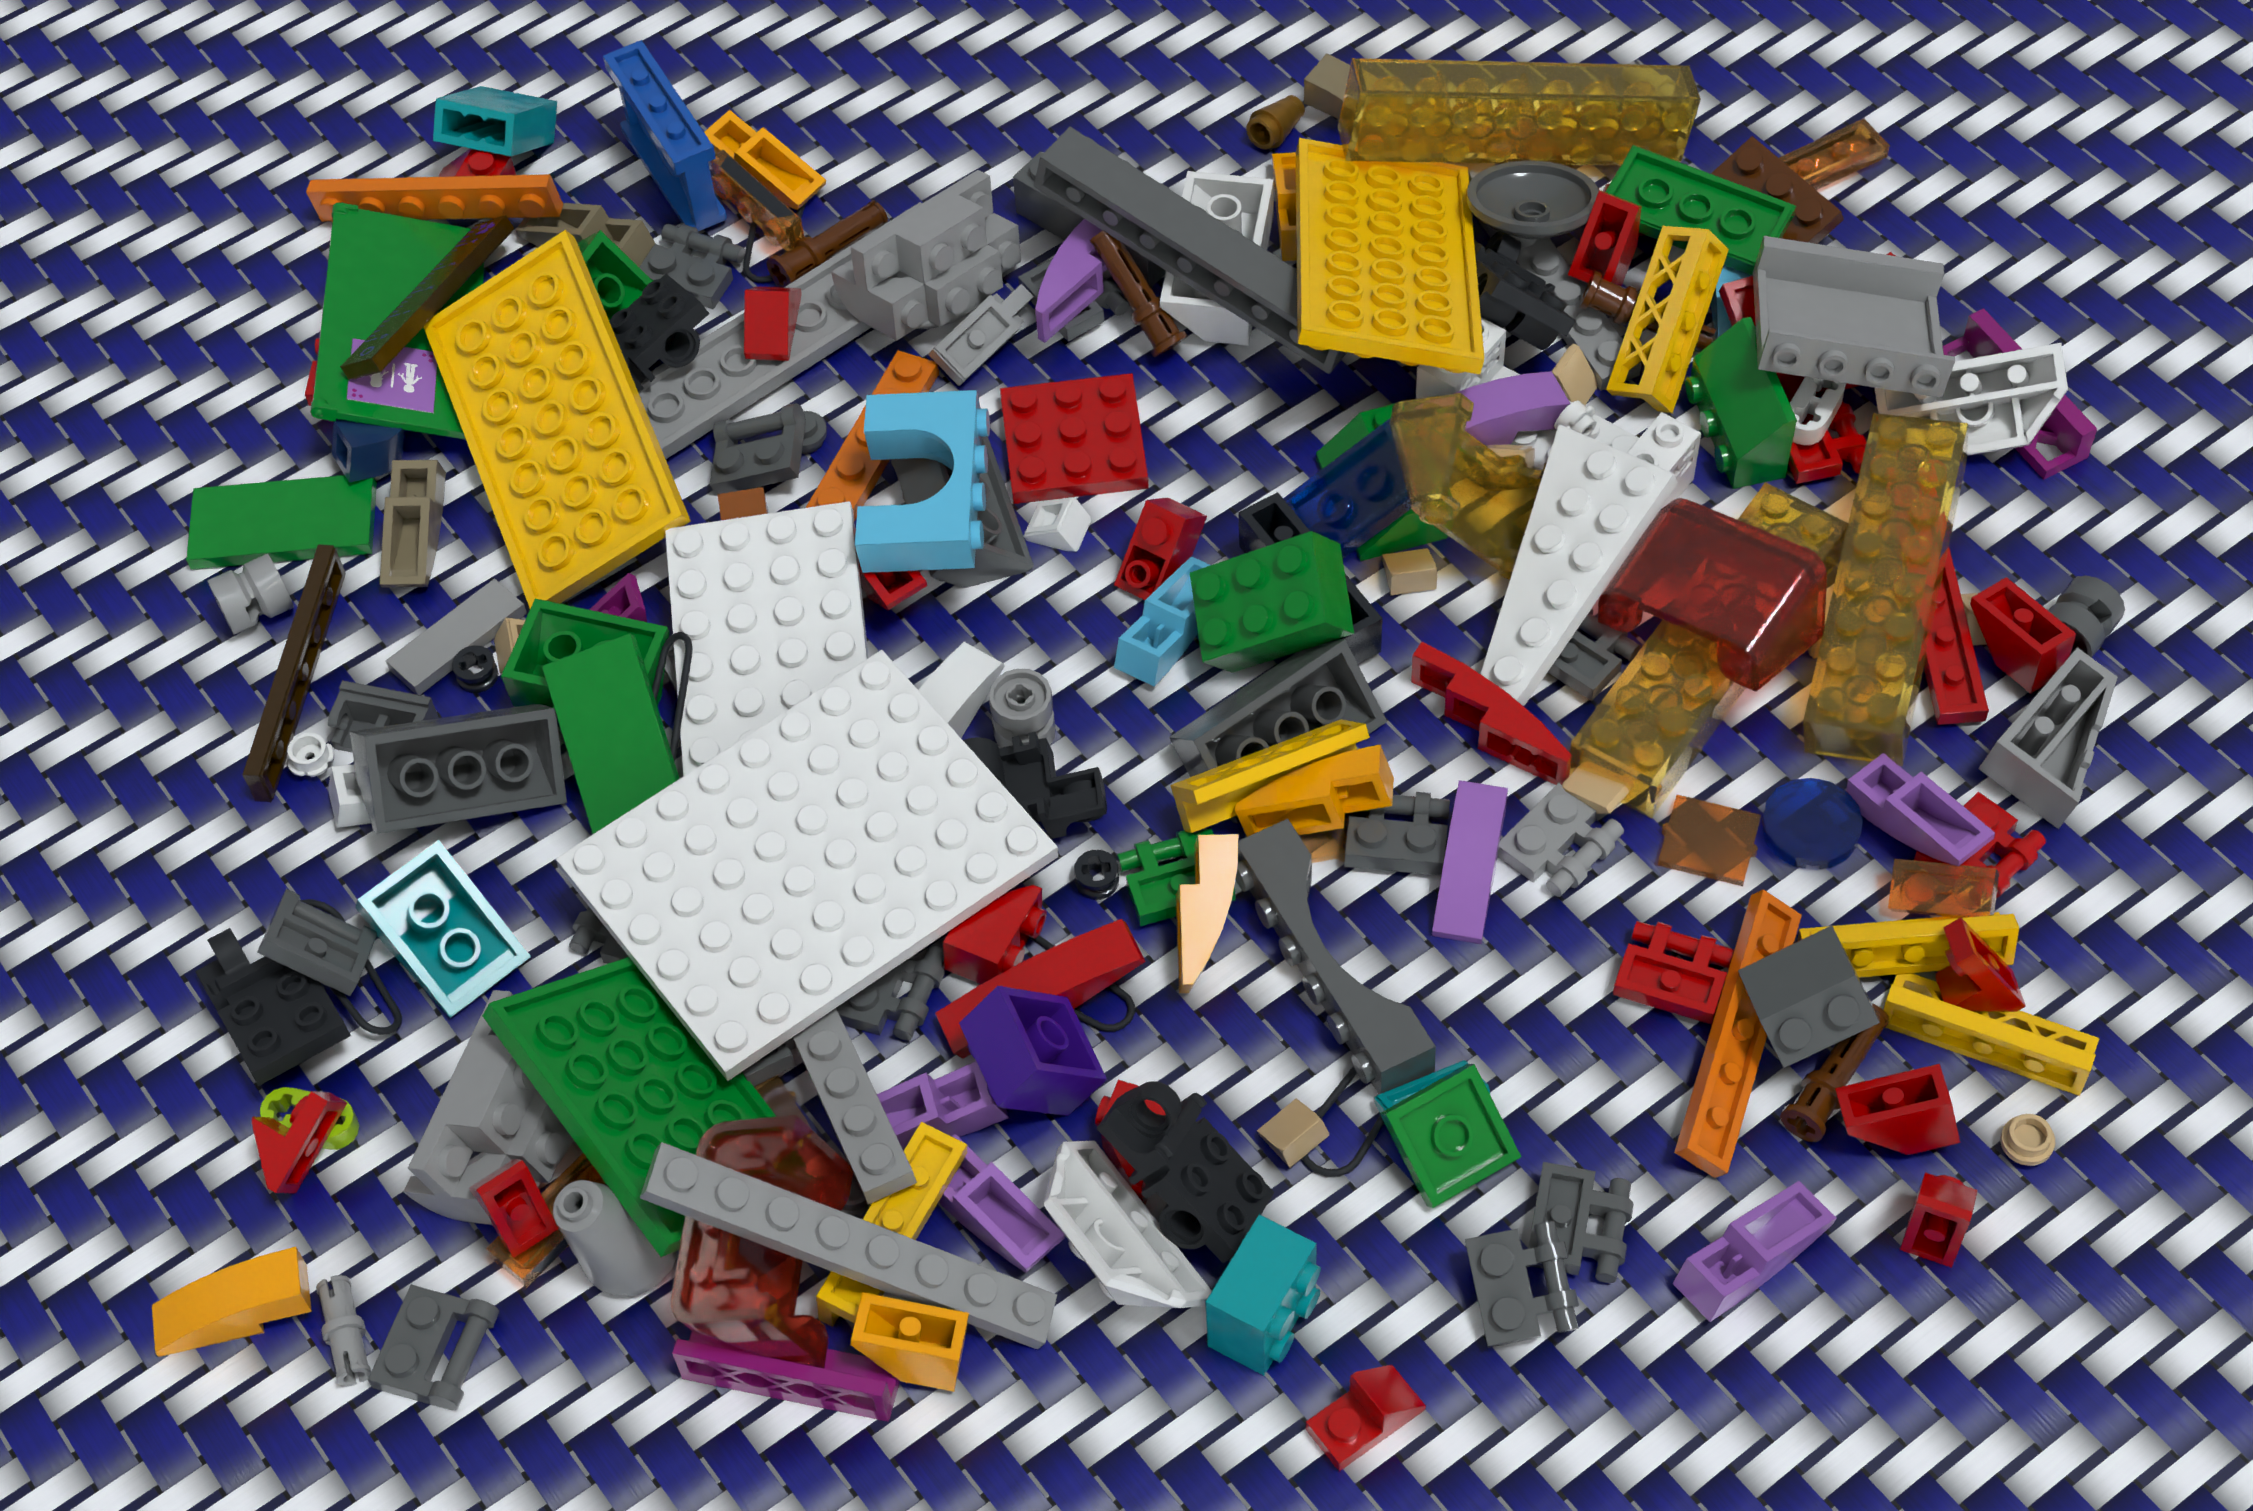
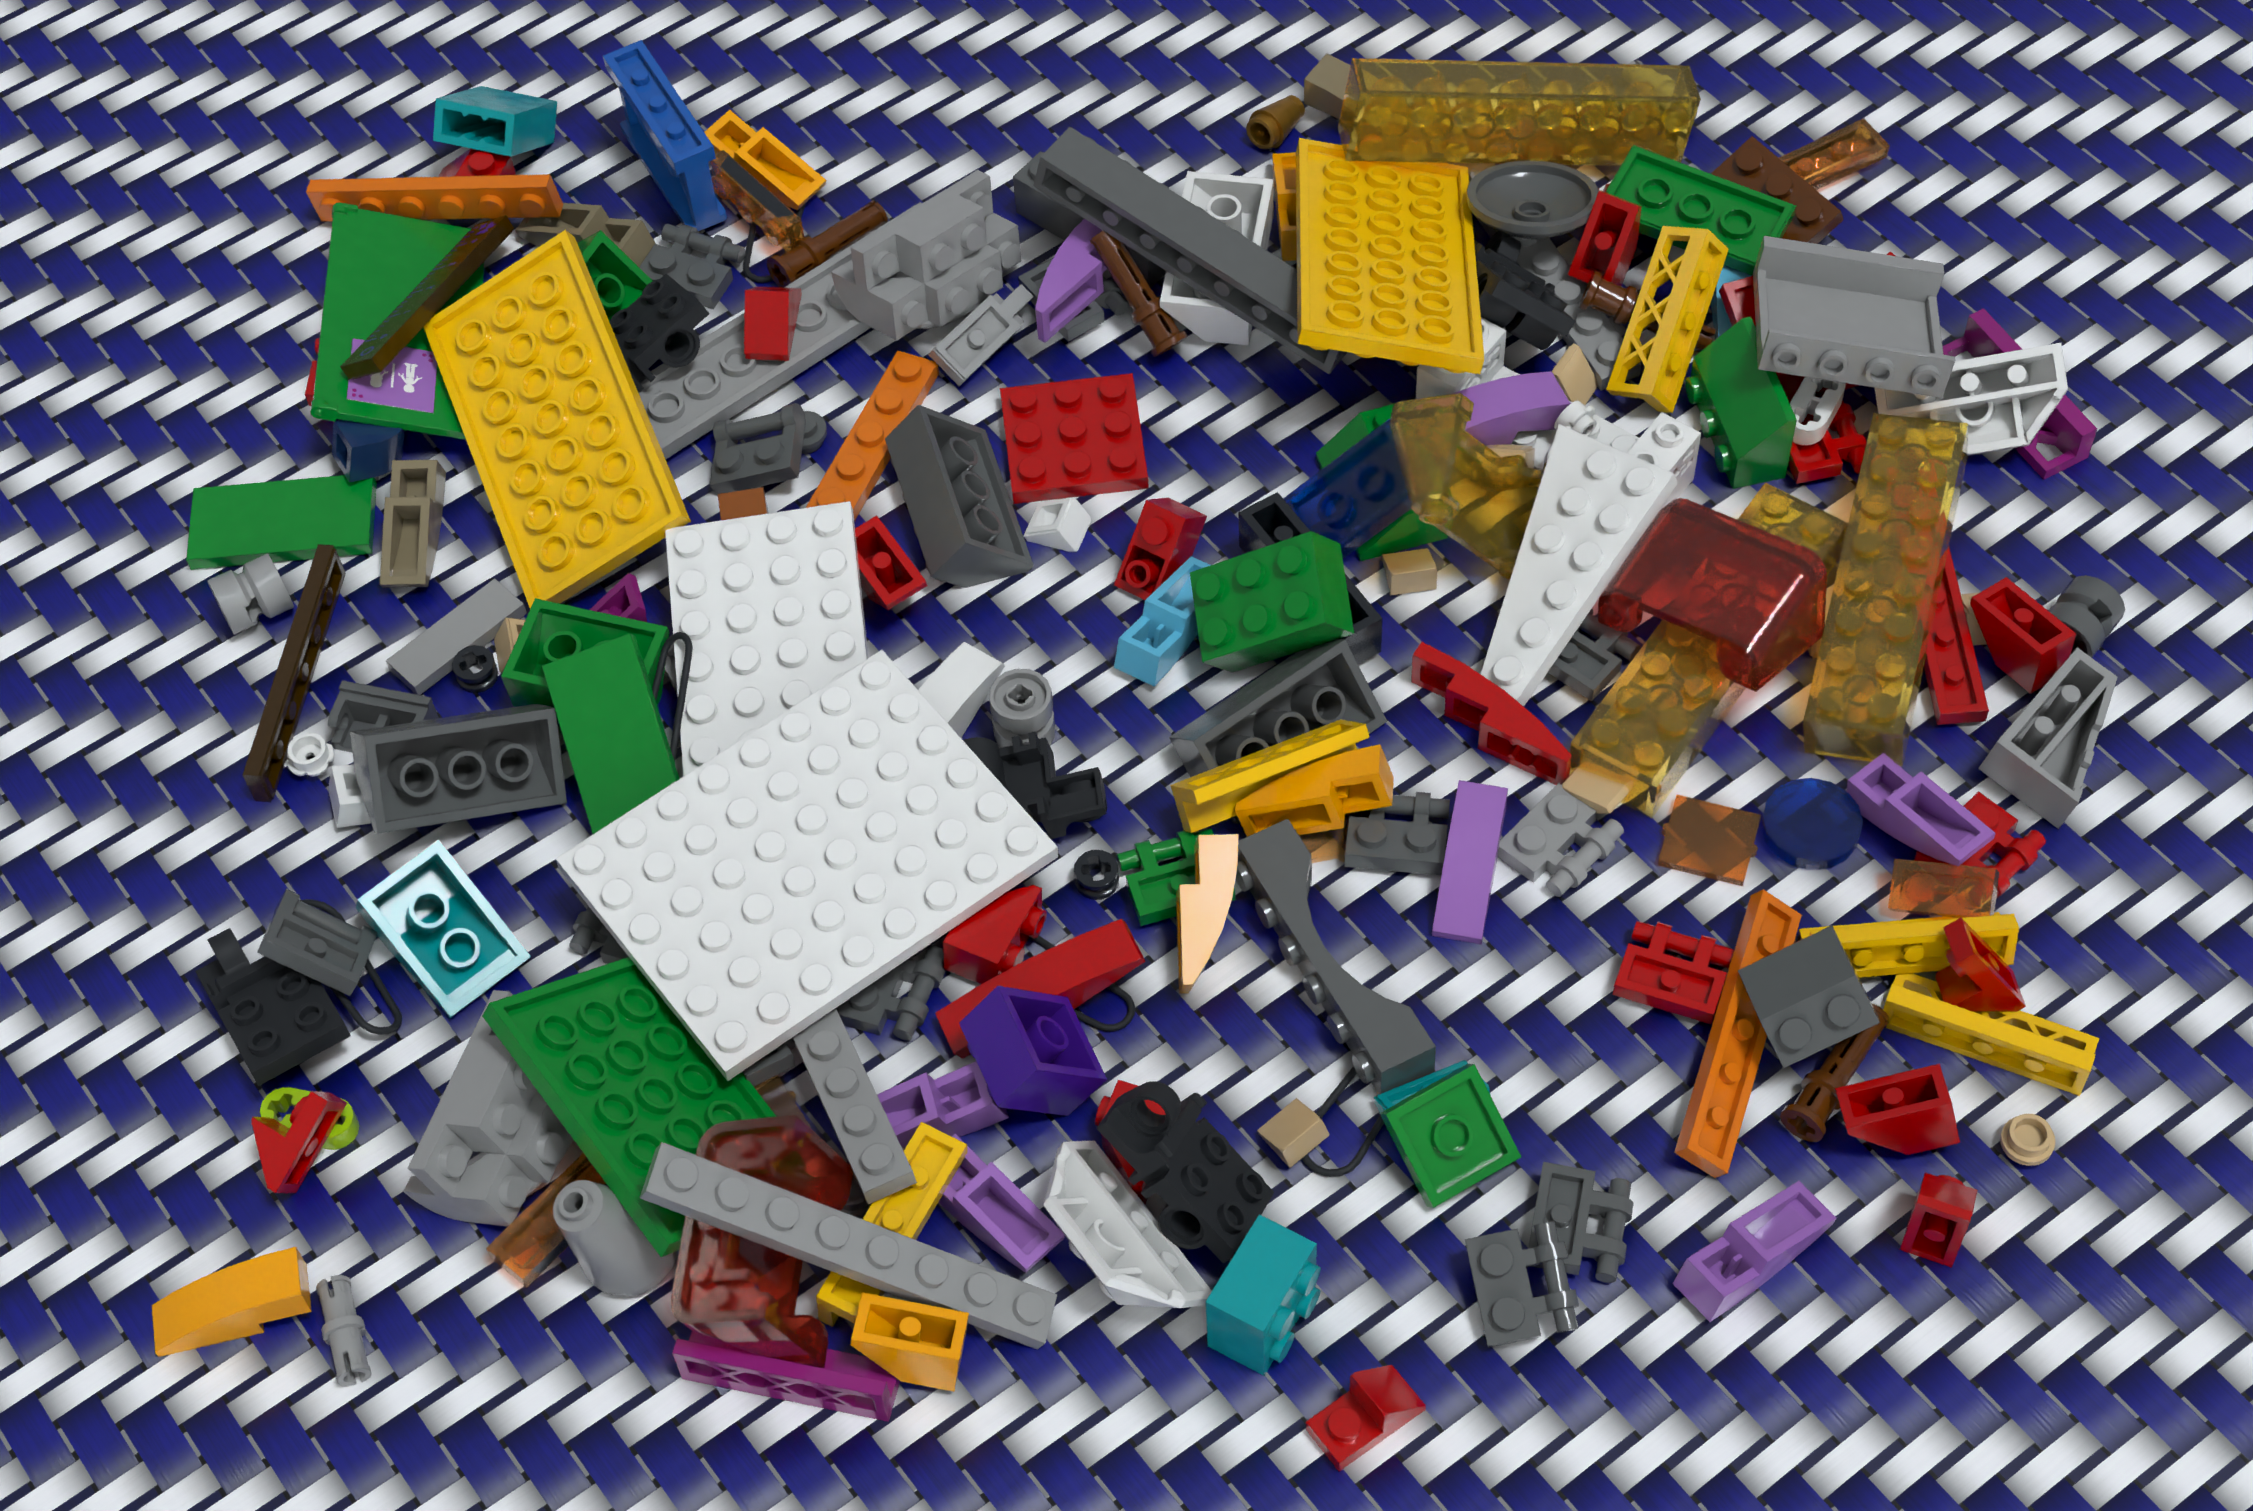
(419, 1342): dark grey plate -> none
(515, 1206): red slope -> none
(944, 527): medium azure arch -> none

